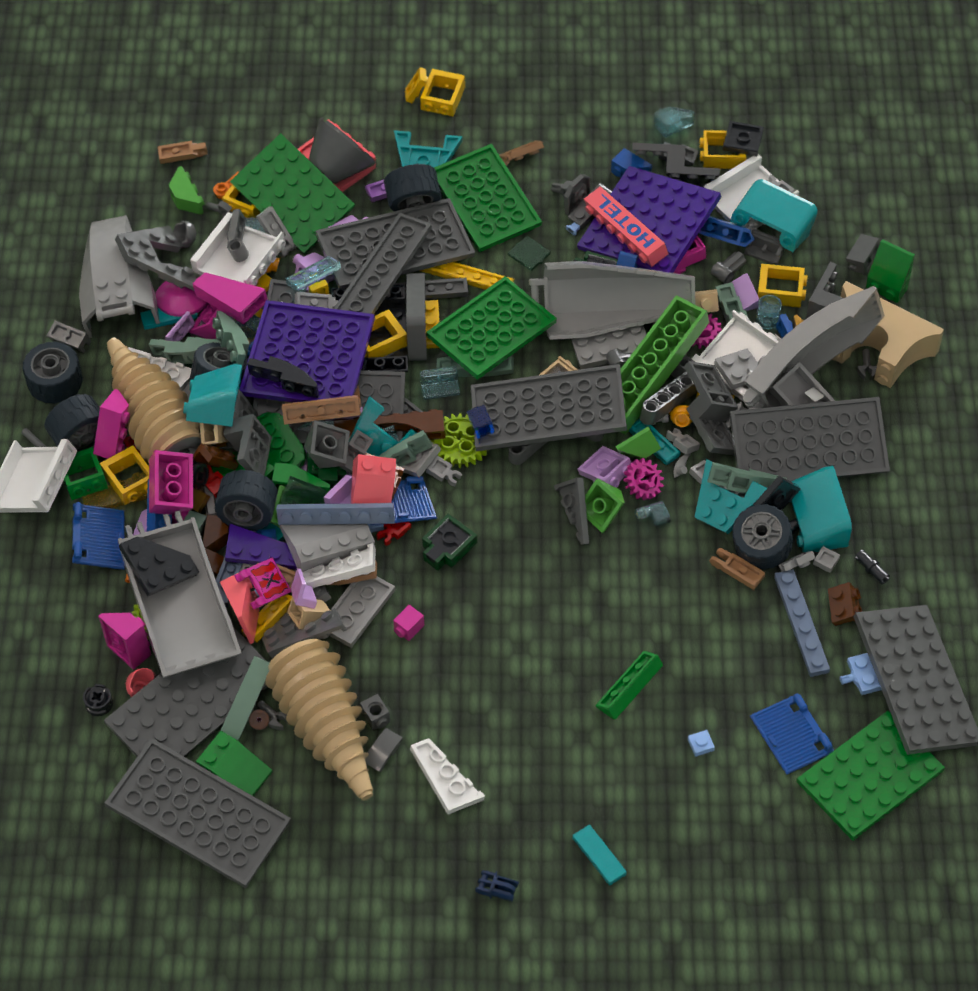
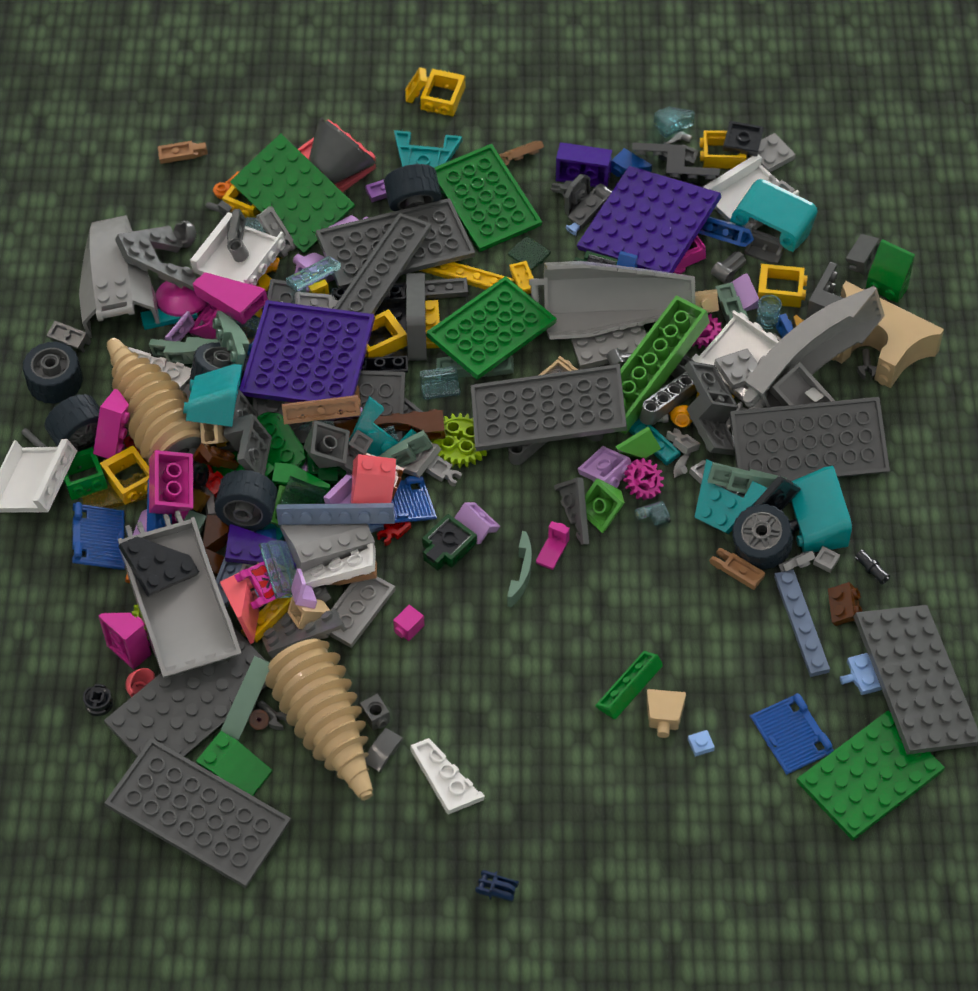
(184, 193): bright green slope -> none
(279, 567): none -> clear light blue piece
(290, 376): black slope -> none
(476, 520): none -> lavender panel
(480, 421): clear blue brick -> none
(518, 587): none -> sand green slope
(521, 275): none -> yellow plate
(553, 548): none -> dark pink bracket
(585, 160): none -> dark purple brick
(599, 855): teal tile -> none
(625, 227): coral brick -> none
(664, 710): none -> tan torso
(680, 136): none -> light grey bar
(774, 153): none -> light grey plate

